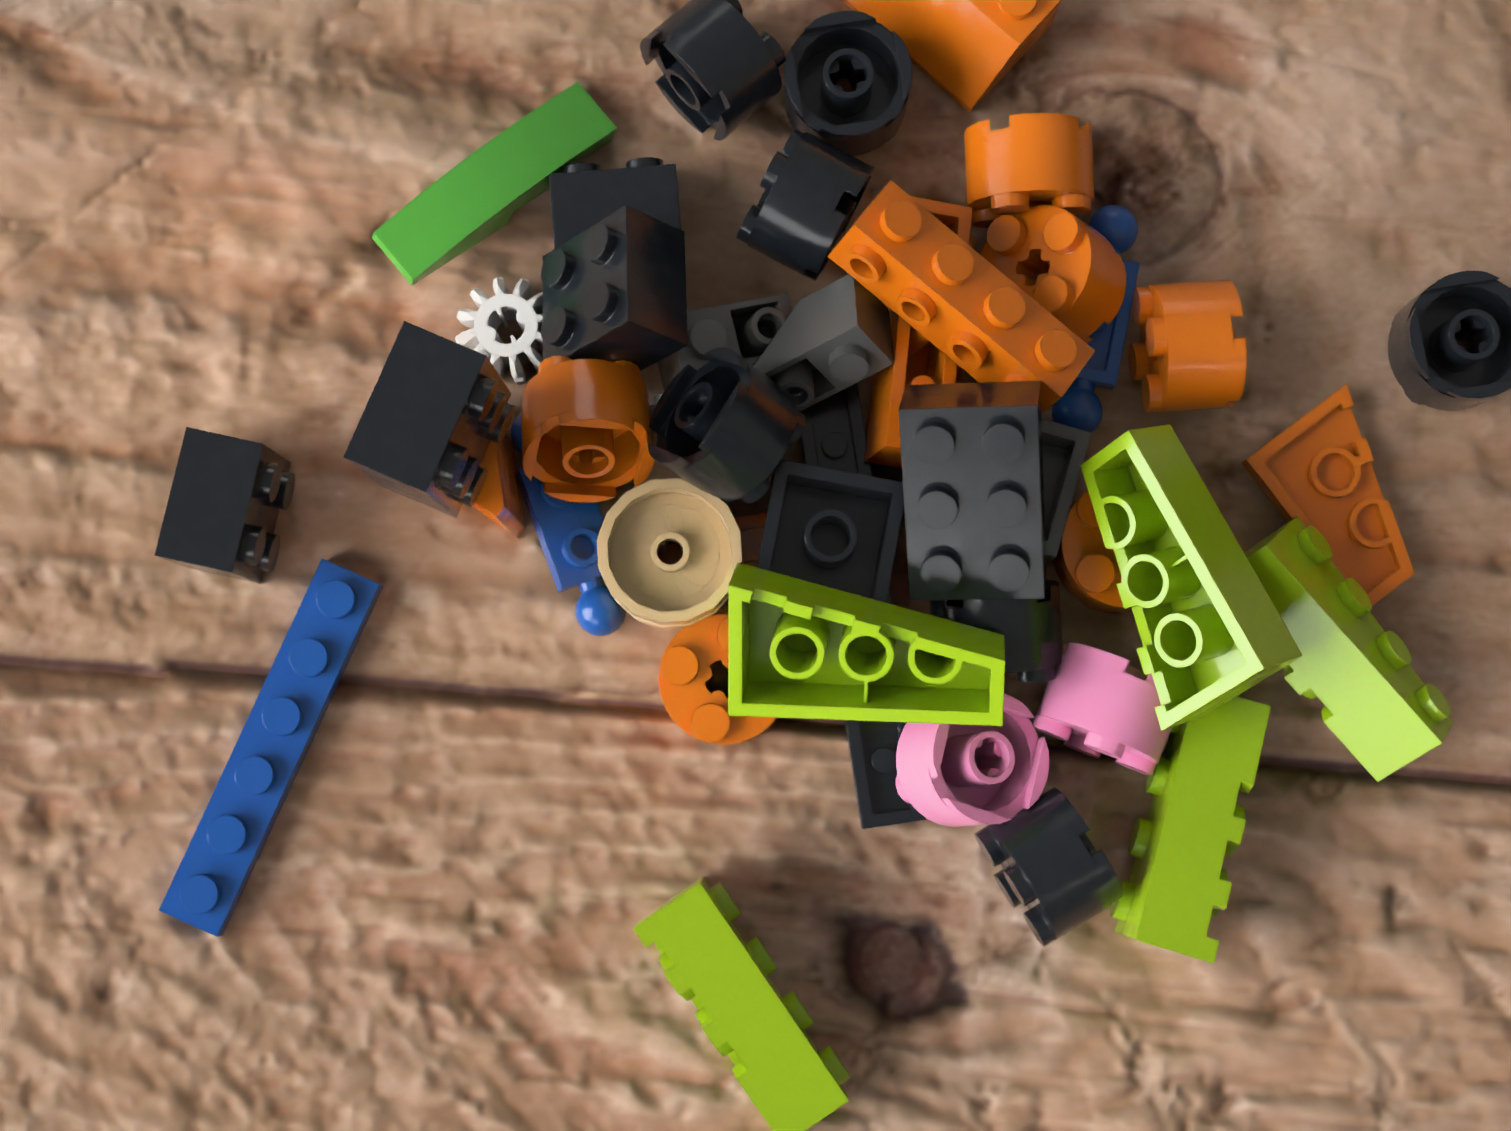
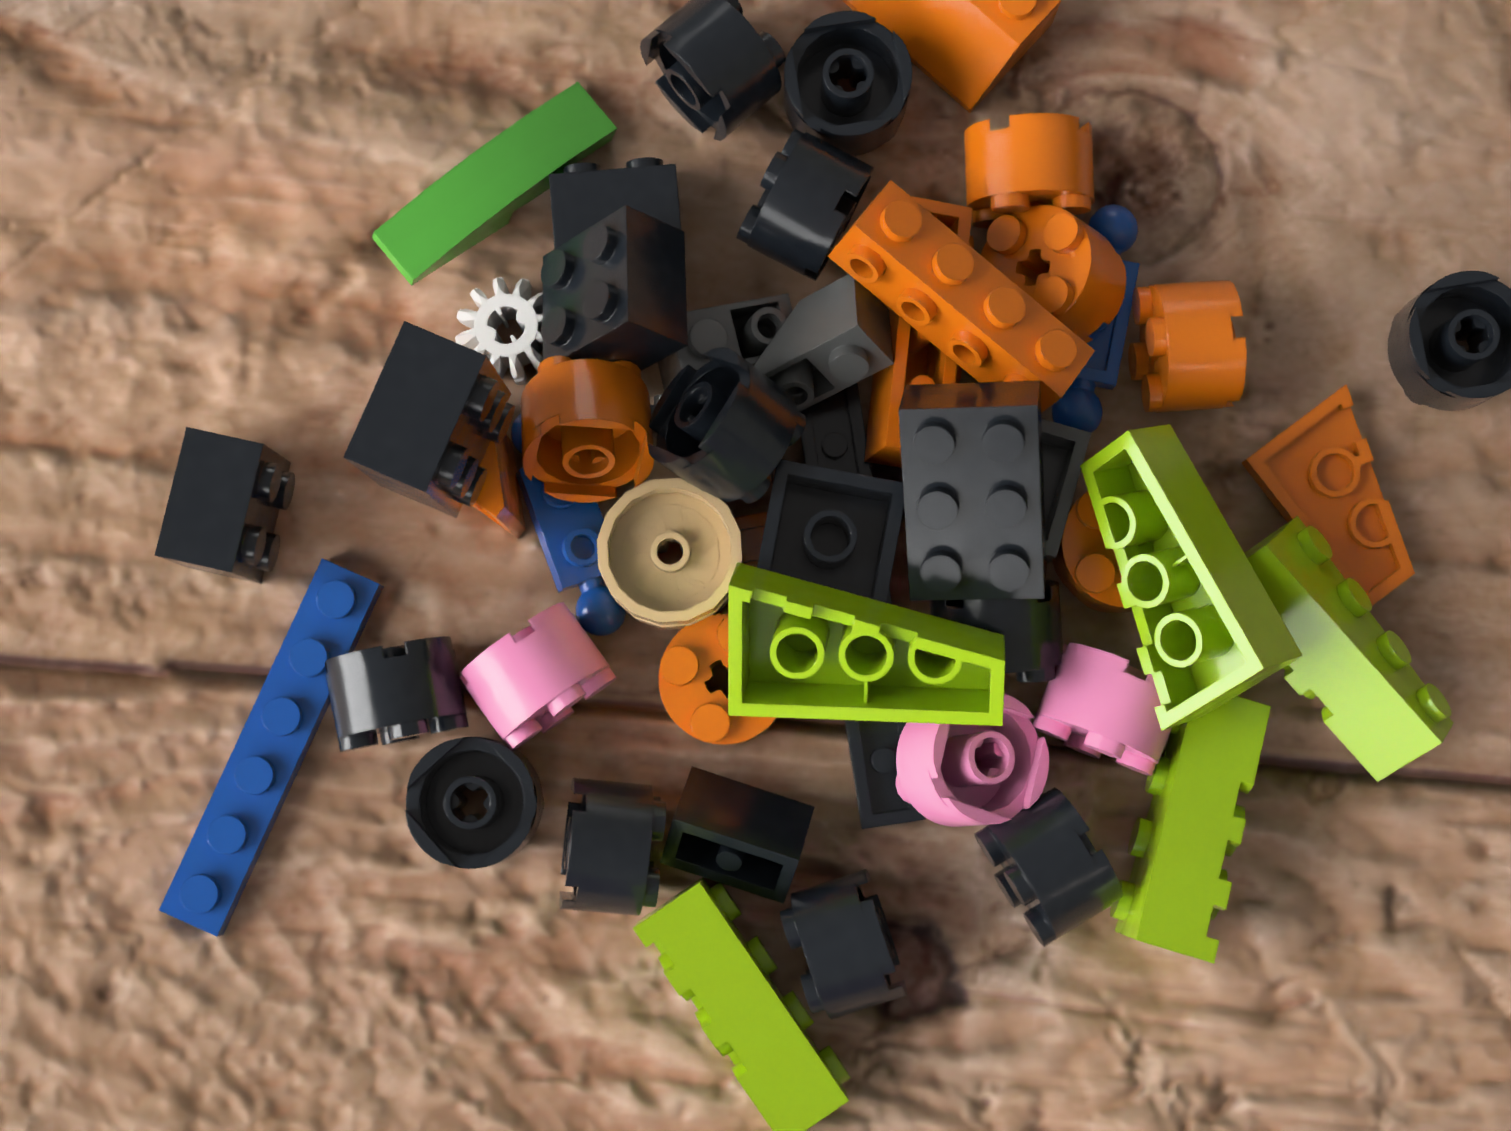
(395, 693): none -> black brick
(437, 802): none -> black brick
(536, 675): none -> bright pink brick
(611, 847): none -> black brick
(737, 834): none -> black brick
(843, 945): none -> black brick

